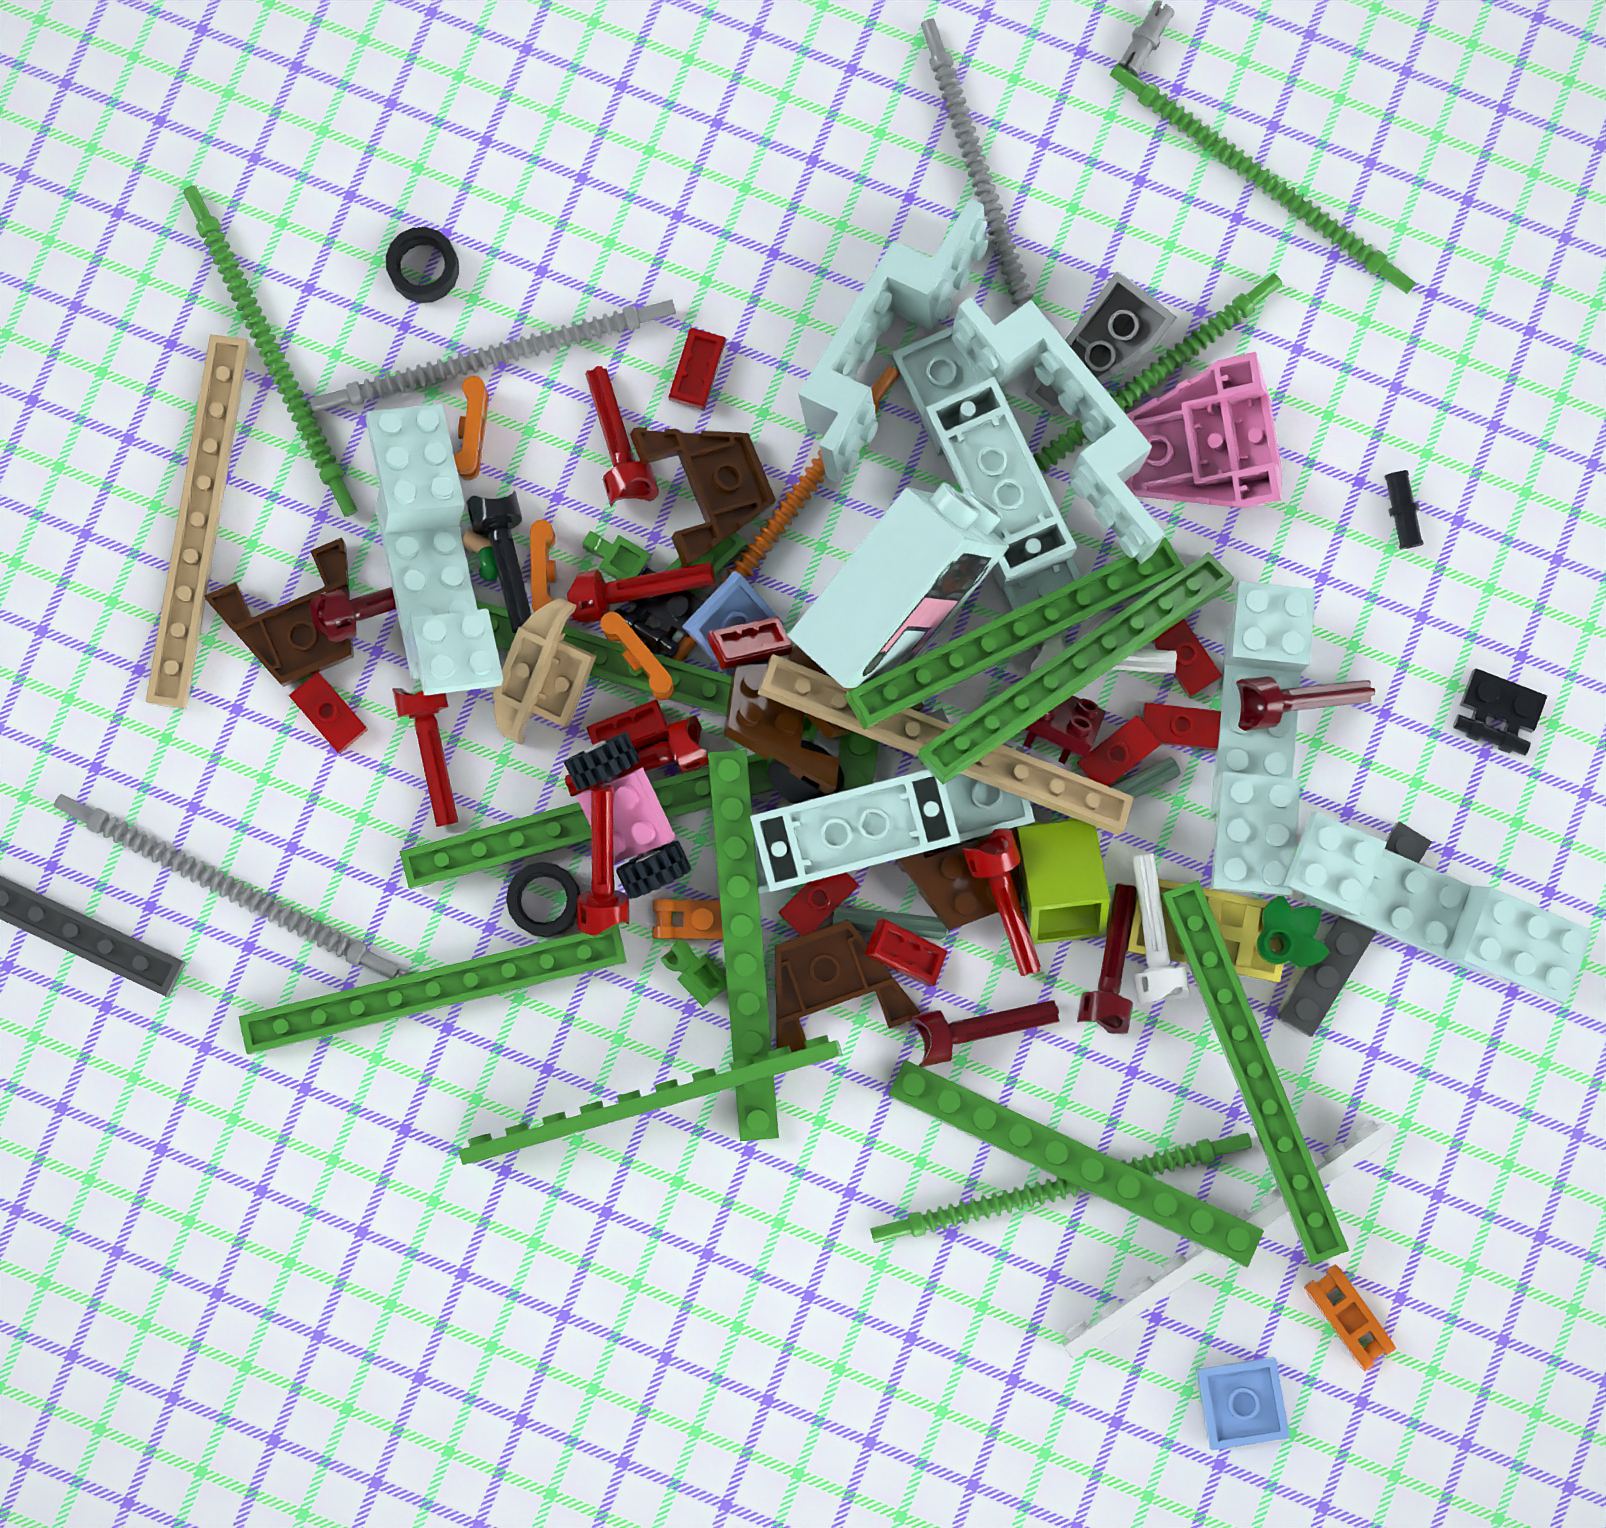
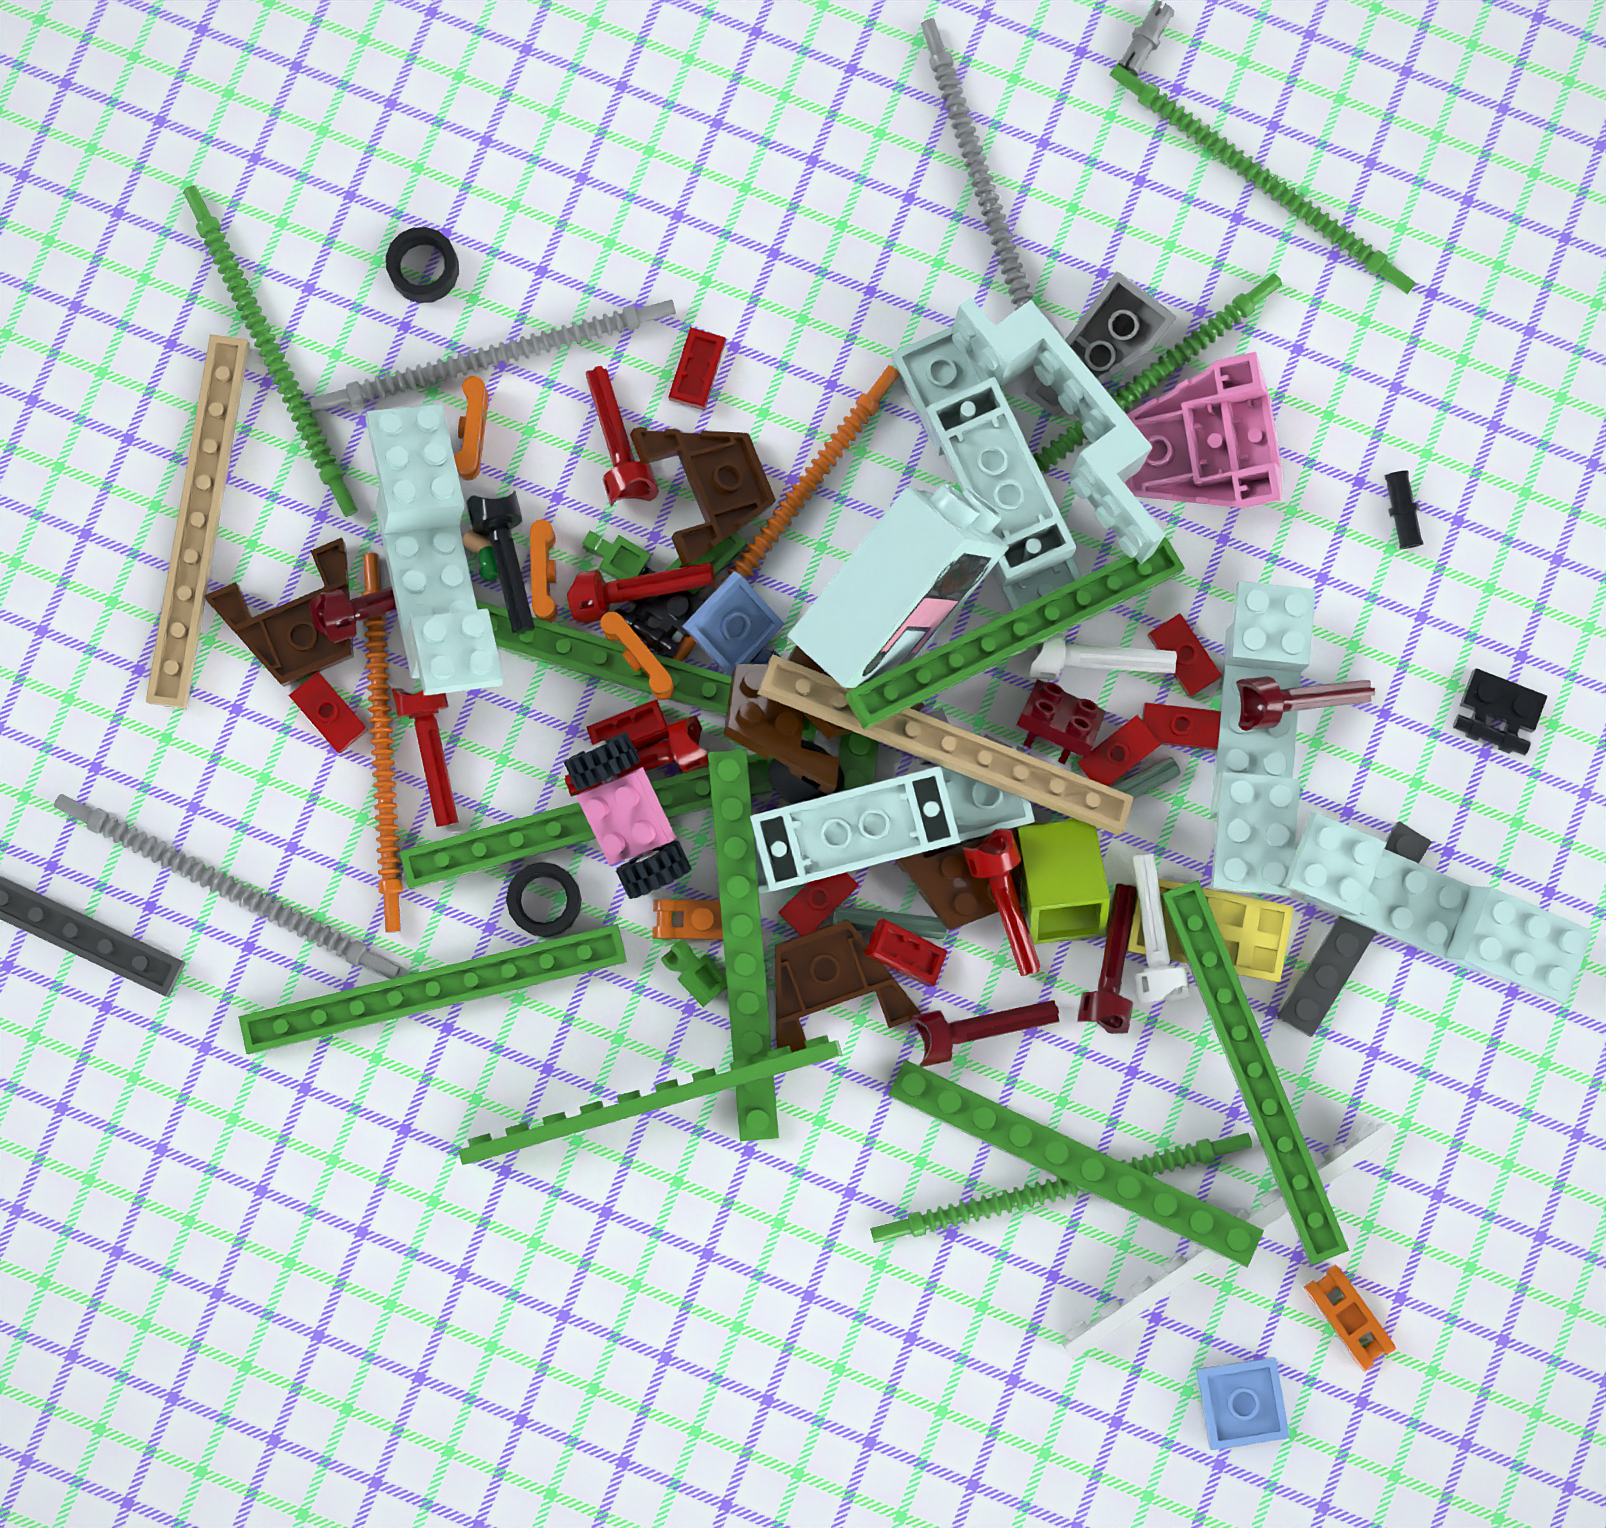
(390, 885): none -> orange hose
(541, 673): tan plate -> none
(602, 904): red piece -> none
(749, 642): plate -> none
(900, 285): light aqua bracket -> none
(1074, 668): bright green plate -> none
(1294, 931): green plate -> none

